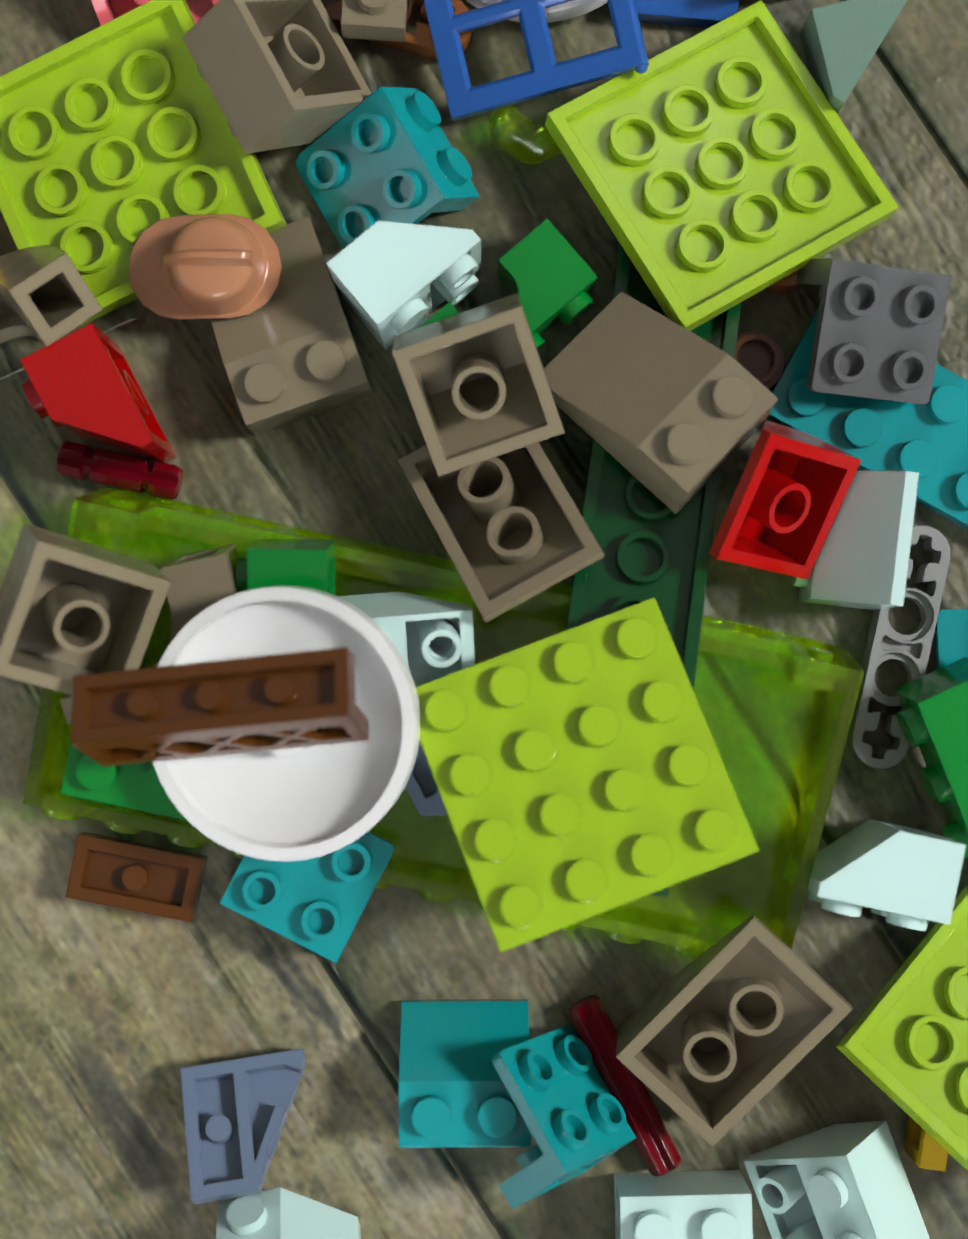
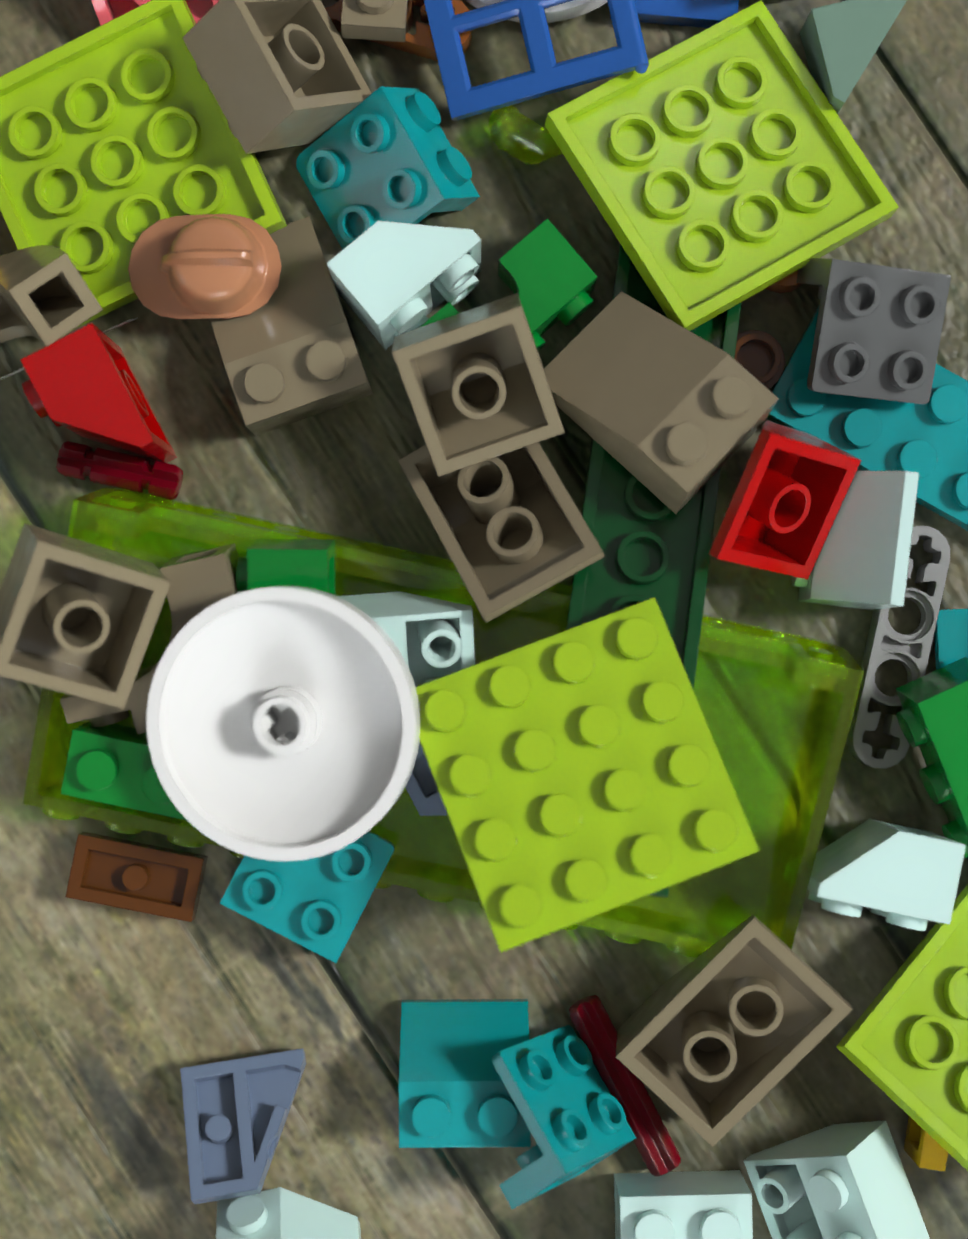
(217, 707): reddish brown fence -> none

